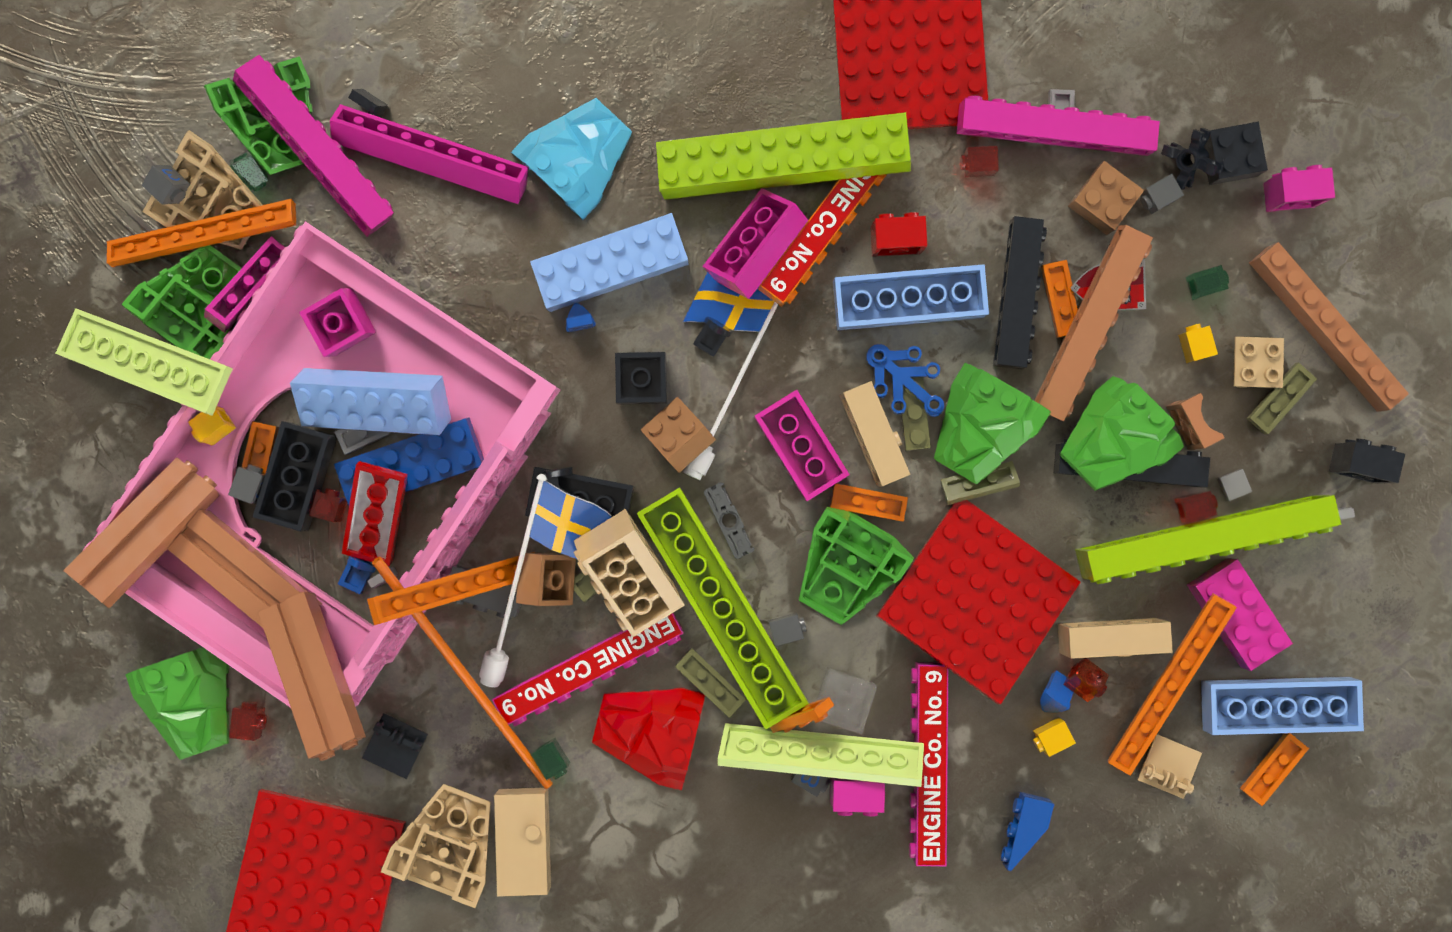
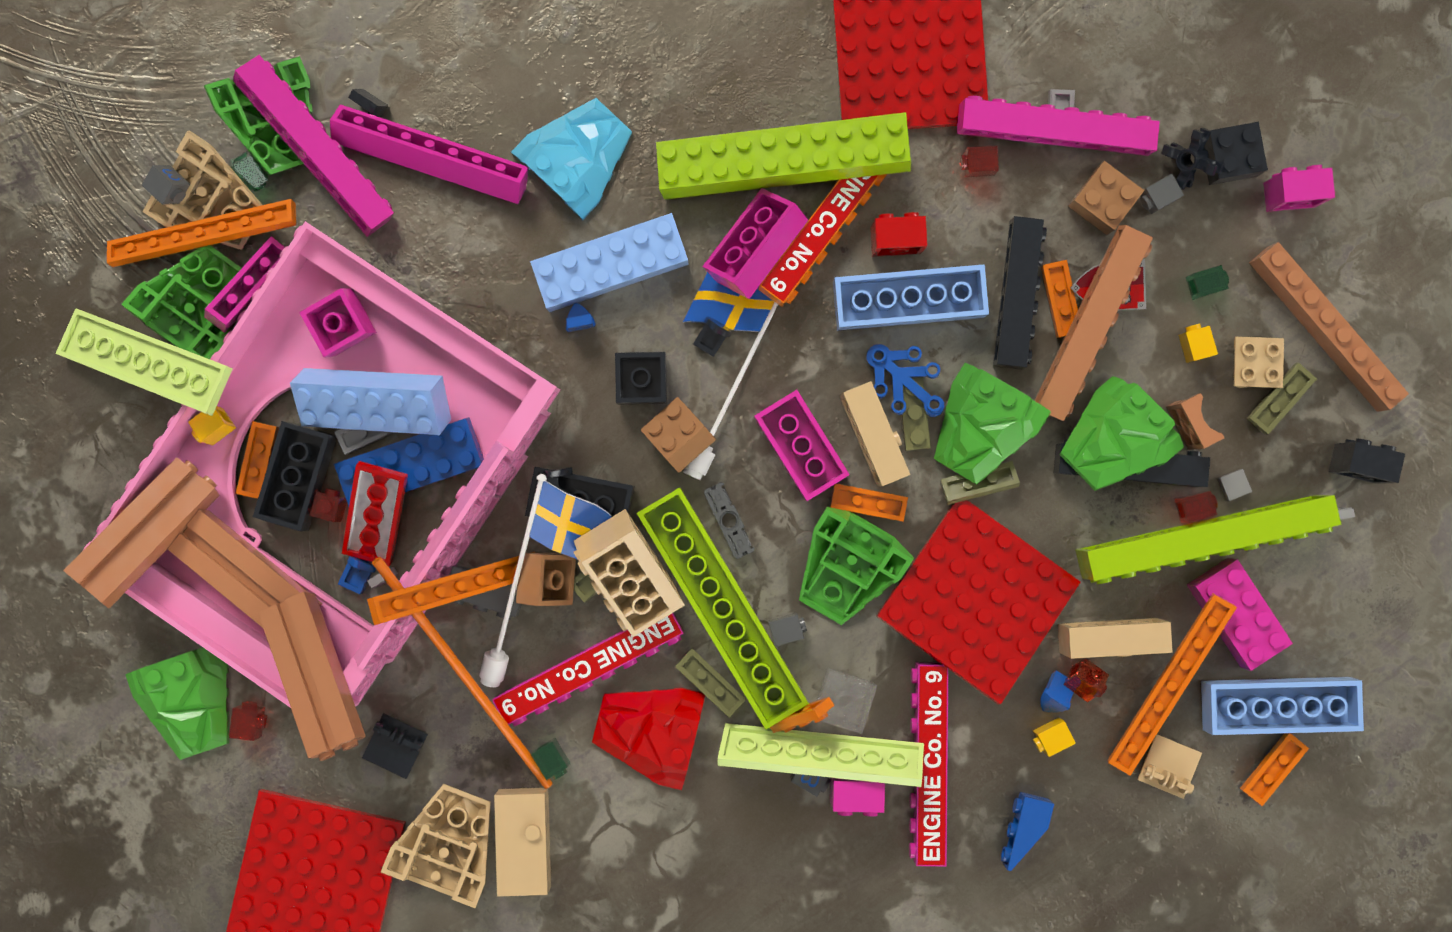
(247, 483): dark grey brick -> none

